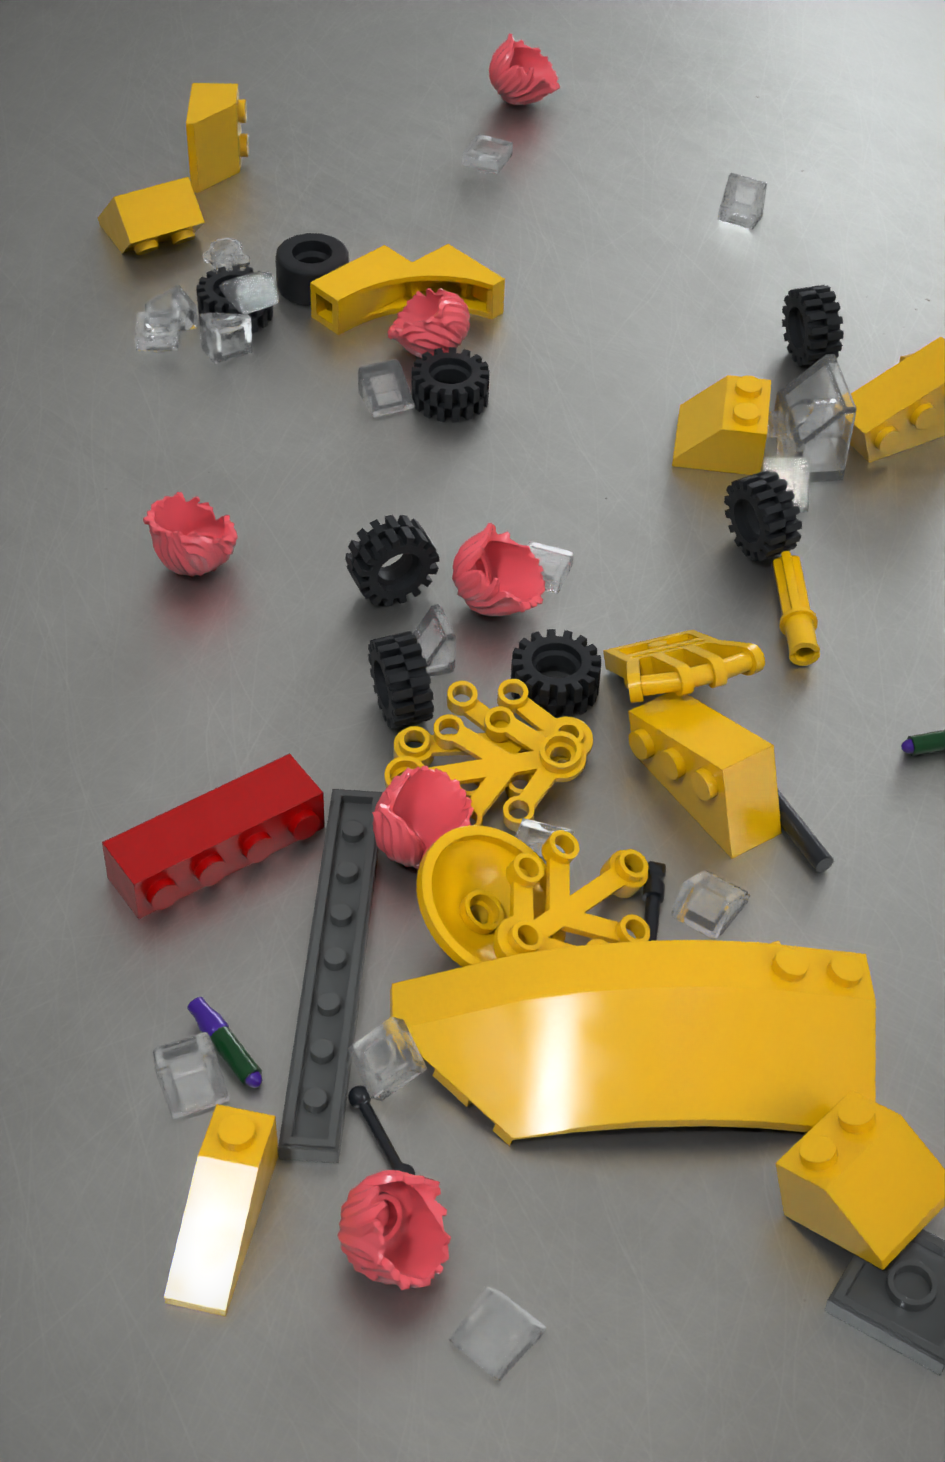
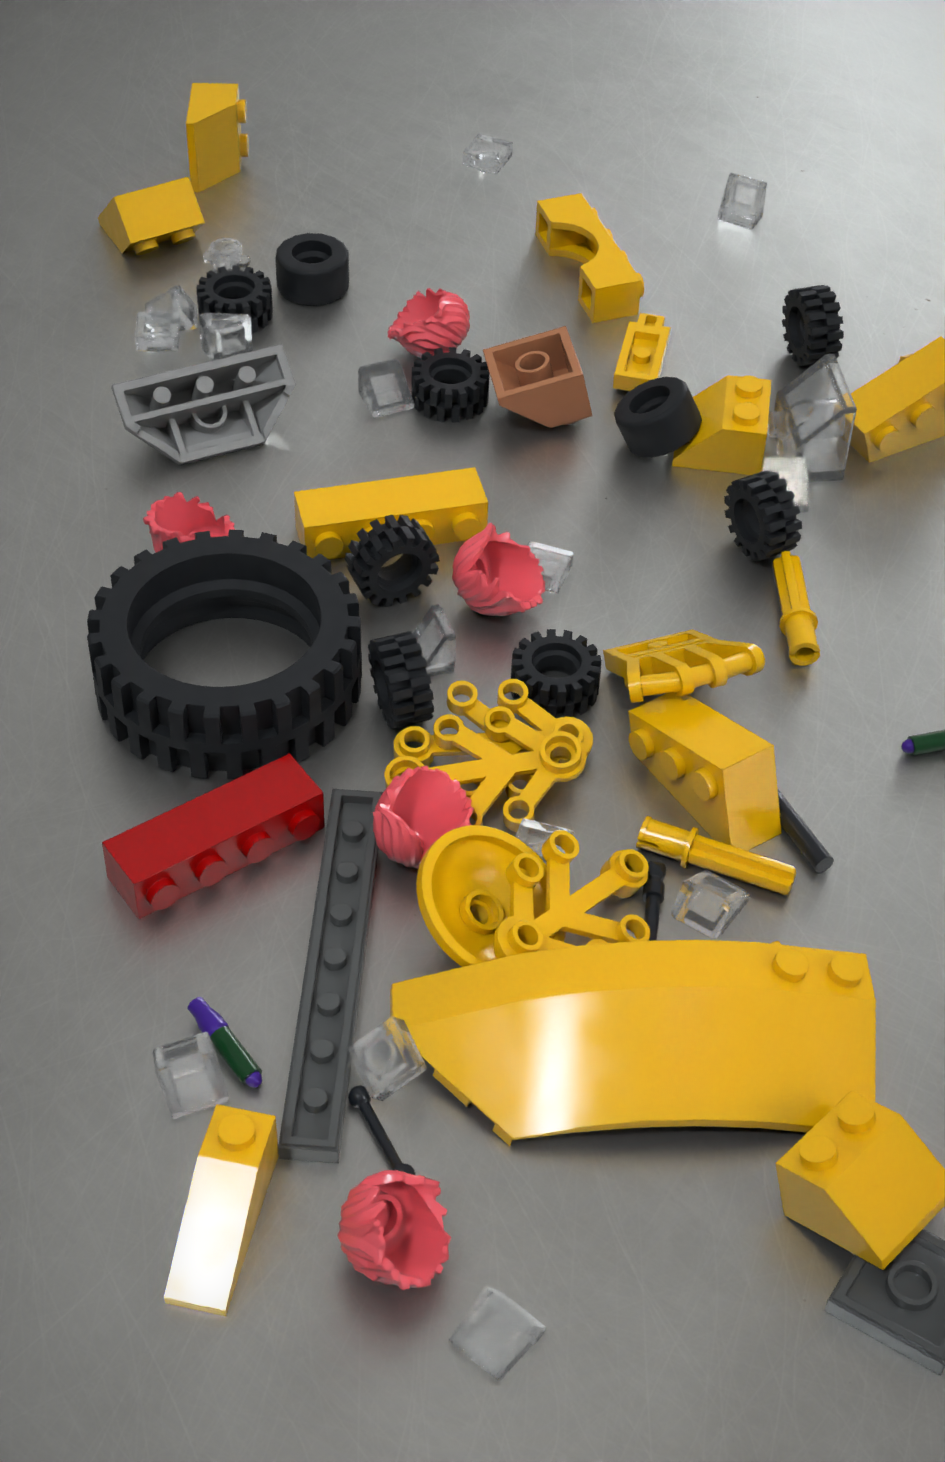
(208, 405): none -> light grey wedge
(229, 724): none -> black tyre
(251, 291): clear slope -> none
(385, 280): yellow arch -> none
(445, 504): none -> yellow brick
(521, 73): coral hair -> none
(540, 378): none -> nougat slope
(607, 280): none -> yellow arch
(642, 352): none -> yellow hinge
(658, 417): none -> black tyre
(715, 856): none -> yellow axle

